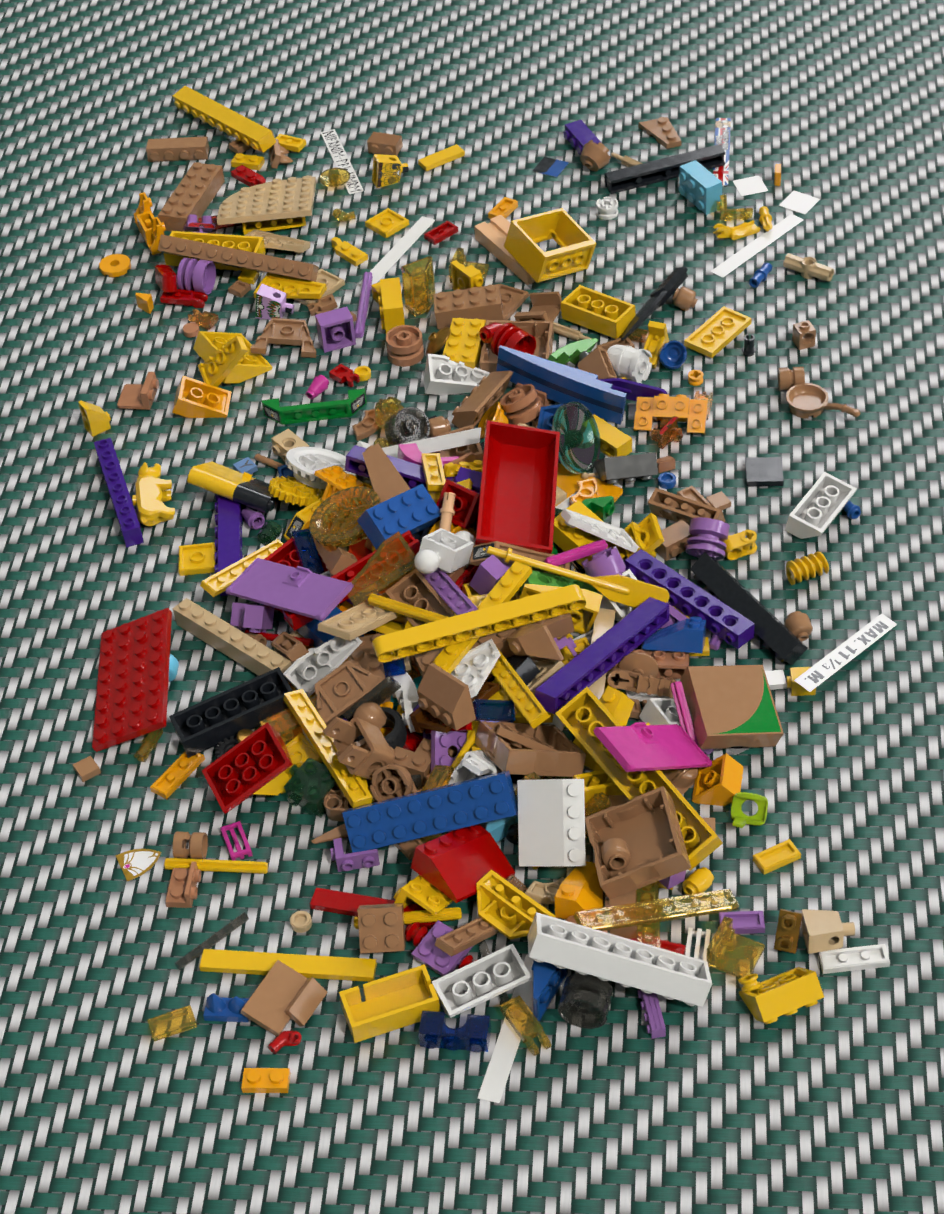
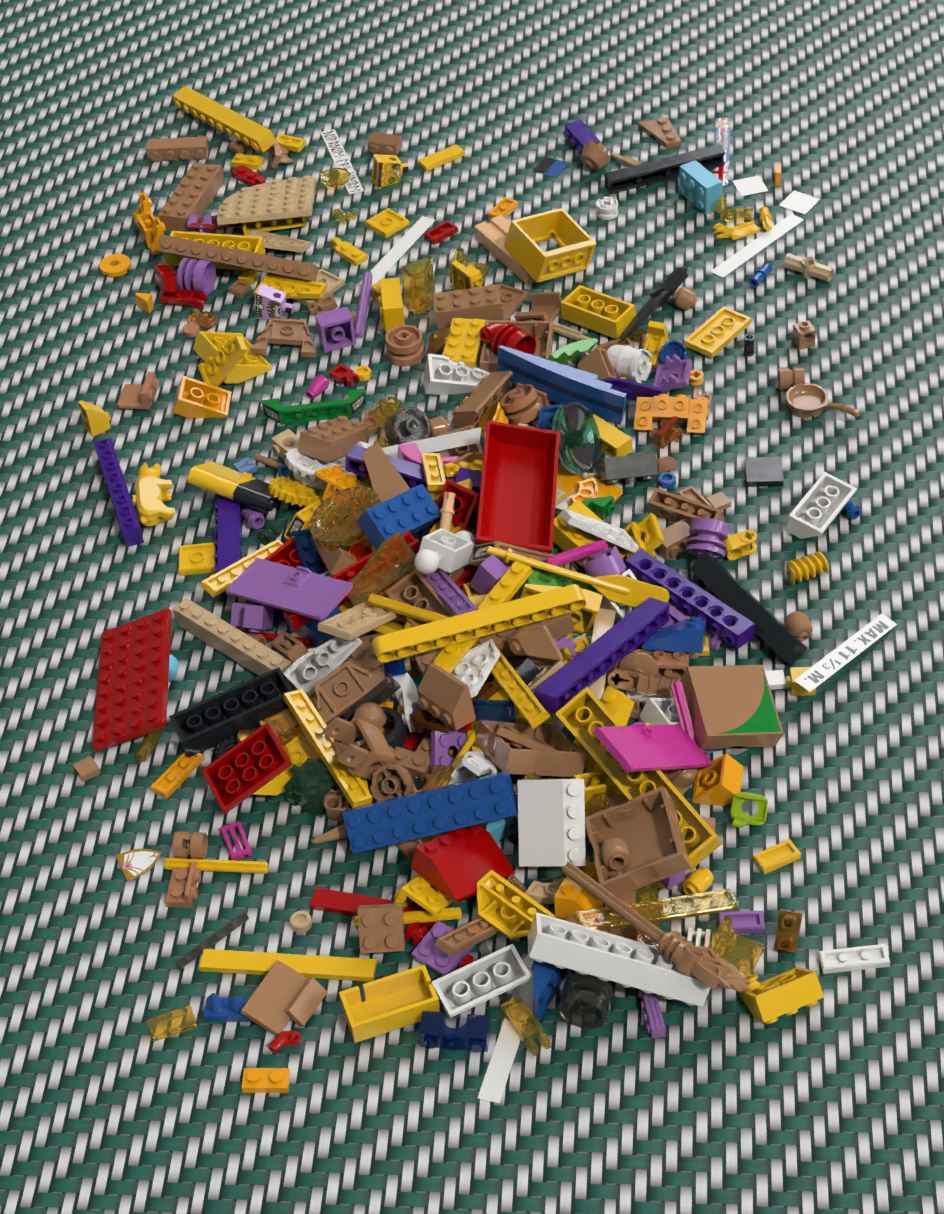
(332, 438): none -> medium nougat brick
(354, 860): medium lavender bracket -> none
(665, 373): none -> medium lavender piece
(688, 959): none -> medium nougat piece
(824, 930): tan torso -> none

